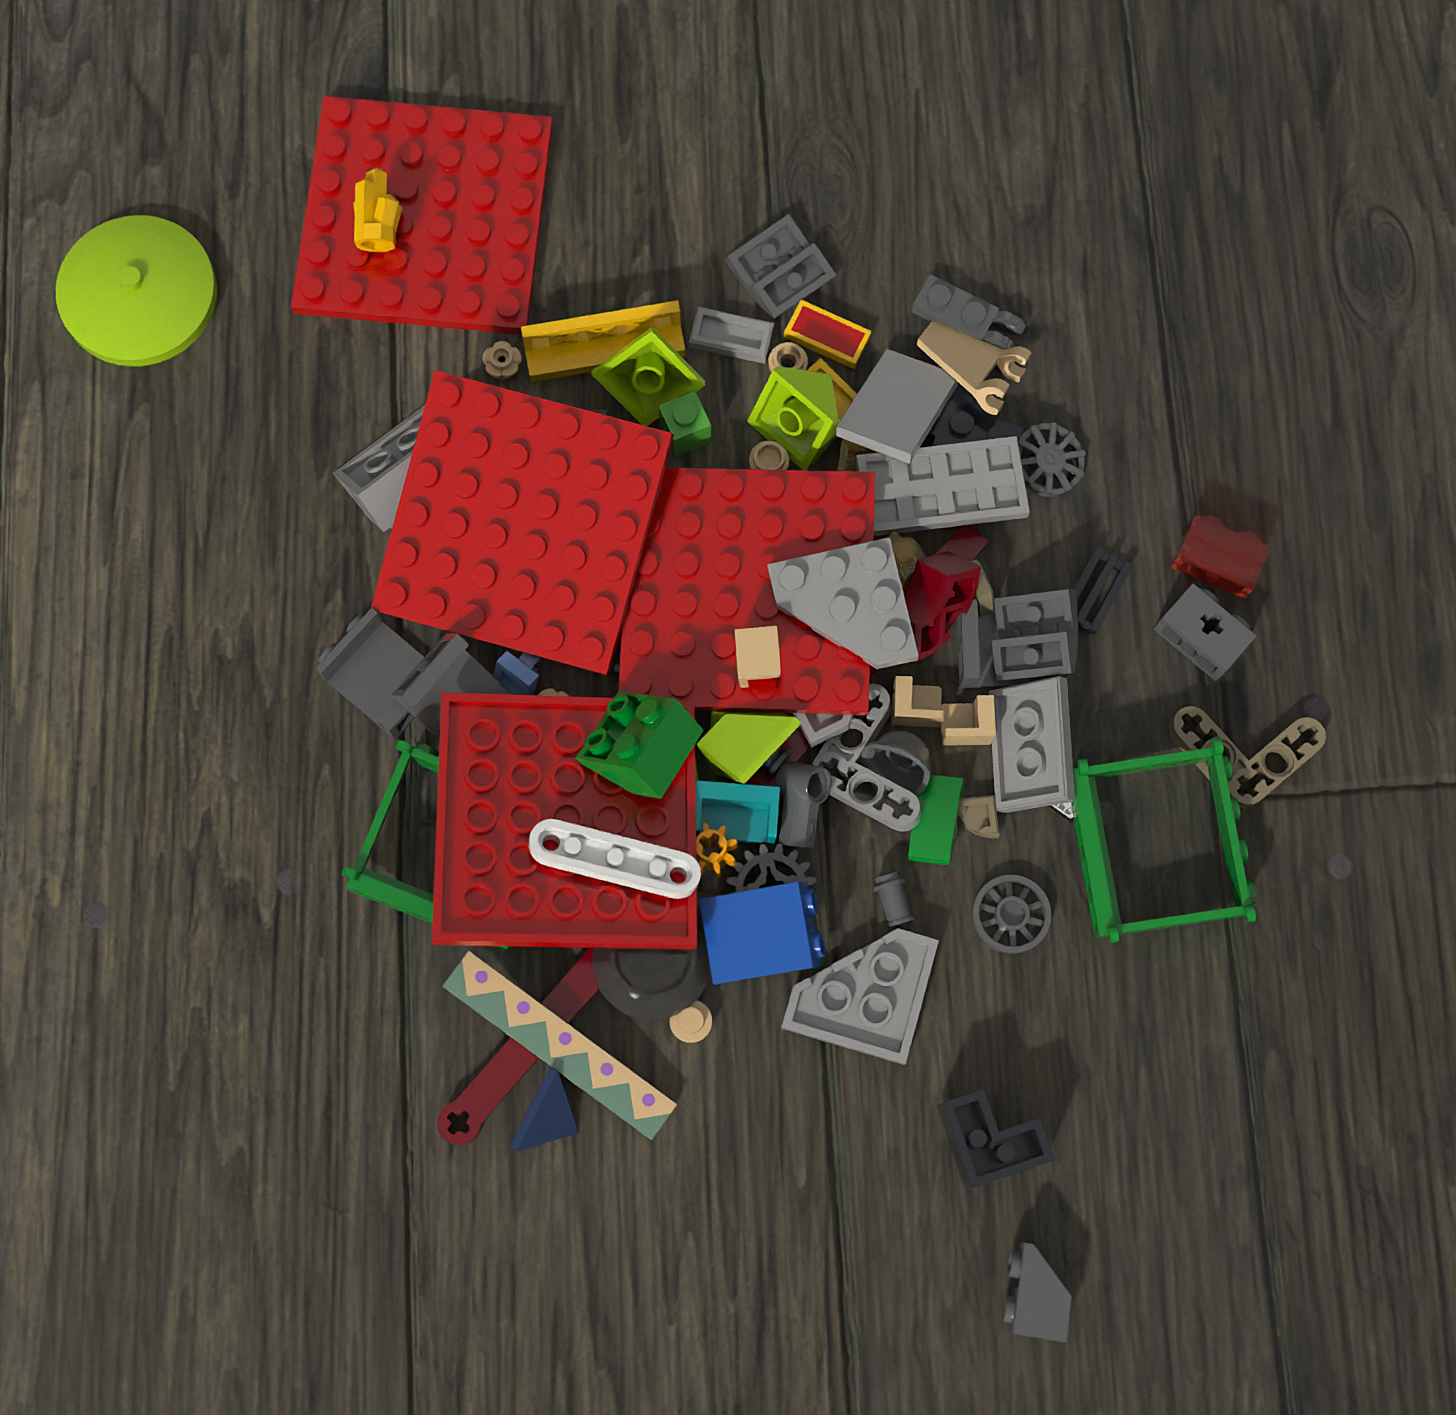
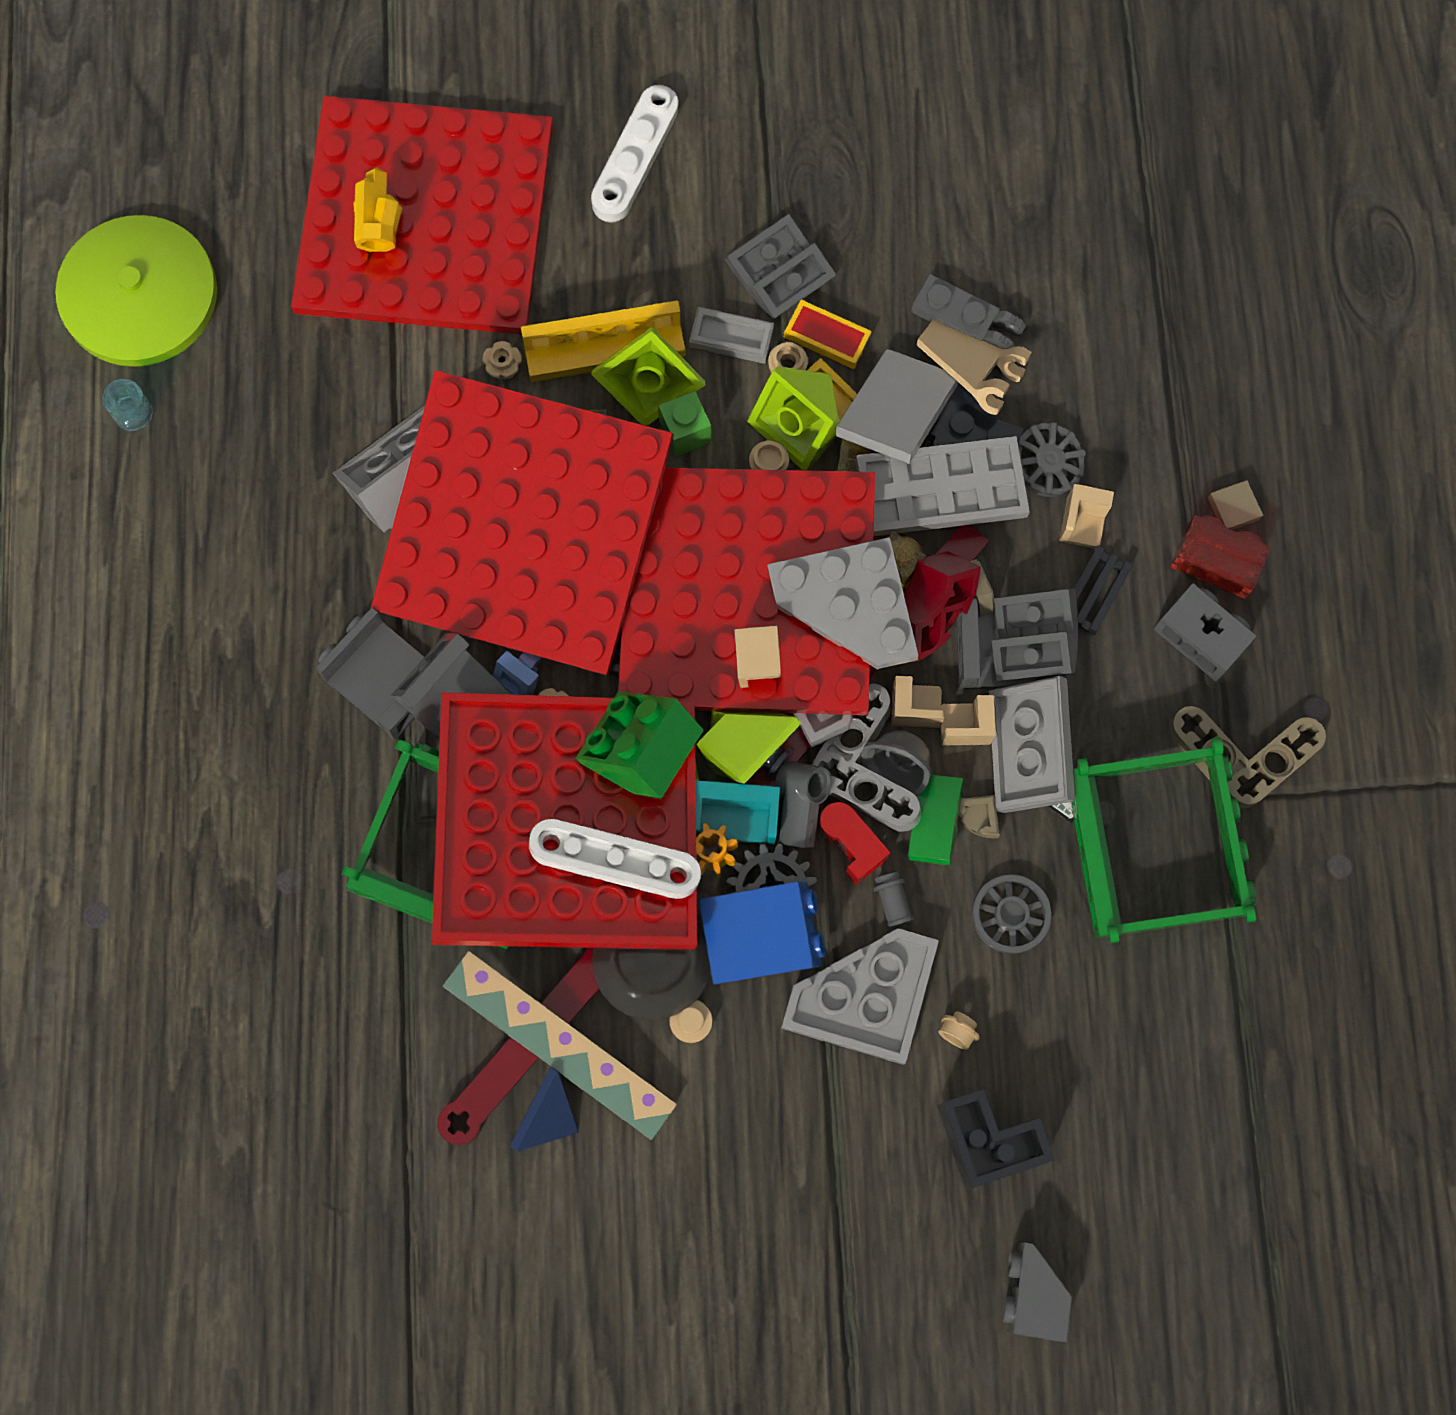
(131, 413): none -> clear light blue wheel
(634, 153): none -> white plate
(845, 828): none -> red leg
(959, 1030): none -> tan plate
(1085, 515): none -> tan panel
(1235, 505): none -> dark tan tile

